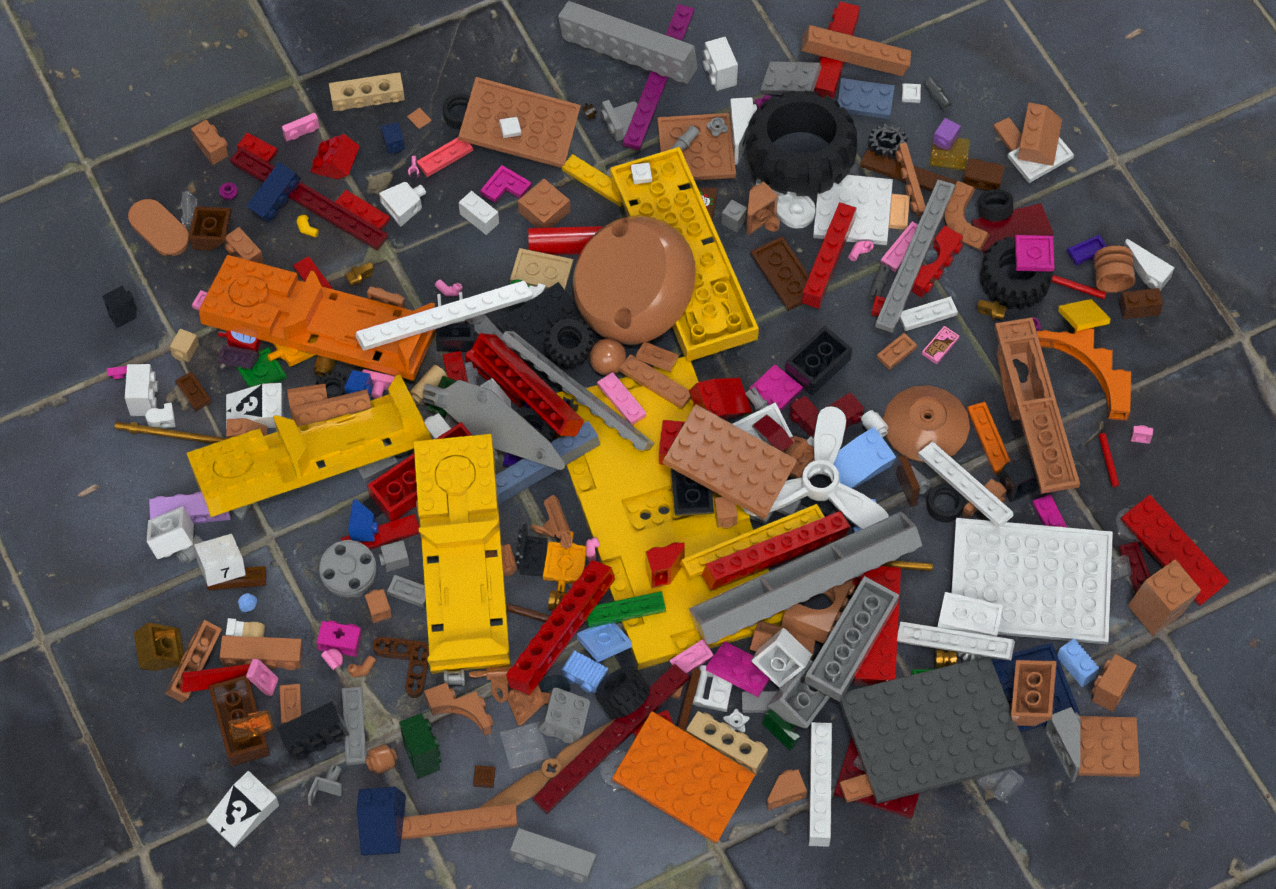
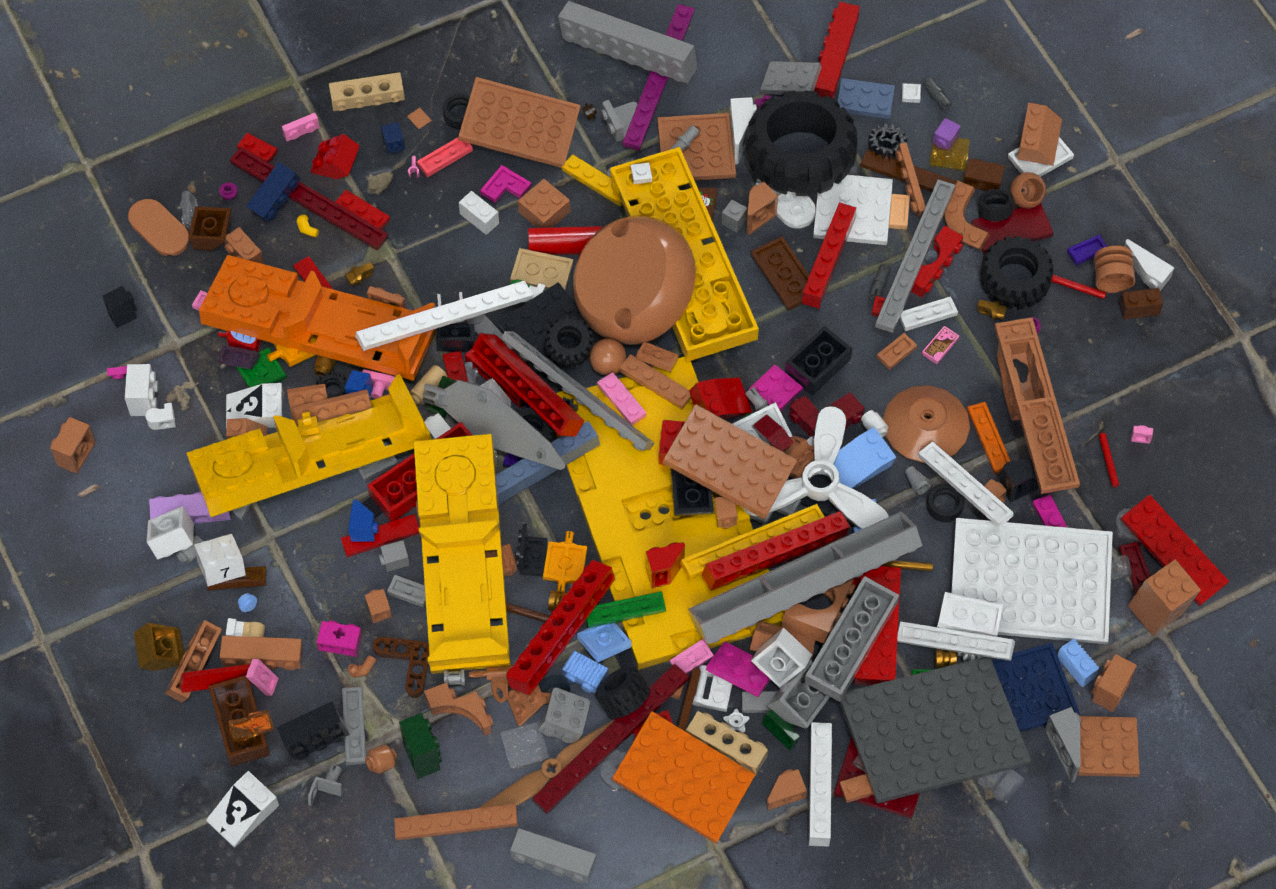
(72, 445): none -> nougat brick
(135, 428): pearl gold bar -> none
(184, 345): tan brick -> none
(193, 391): reddish brown plate -> none
(209, 141): nougat brick -> none
(290, 702): nougat plate -> none
(308, 425): none -> yellow tile
(333, 658): bright pink plate -> none
(348, 569): light grey piece -> none
(380, 820): dark blue slope -> none
(402, 201): white torso -> none
(448, 290): bright pink arm -> none
(484, 776): reddish brown tile -> none
(510, 127): white tile -> none
(556, 524): nougat piece -> none
(591, 544): bright pink arm -> none
(717, 122): light grey plate -> none
(720, 64): white brick -> none
(772, 223): nougat hinge -> none
(856, 50): nougat brick -> none
(860, 248): bright pink arm -> none
(898, 250): bright pink plate -> none
(907, 480): reddish brown tile -> none
(969, 510): nougat tile -> none
(1008, 133): nougat tile -> none
(1033, 190): none -> nougat helmet
(1033, 692): nougat slope -> none
(1034, 253): dark pink plate -> none
(1084, 314): yellow tile -> none
(1114, 383): orange arch -> none

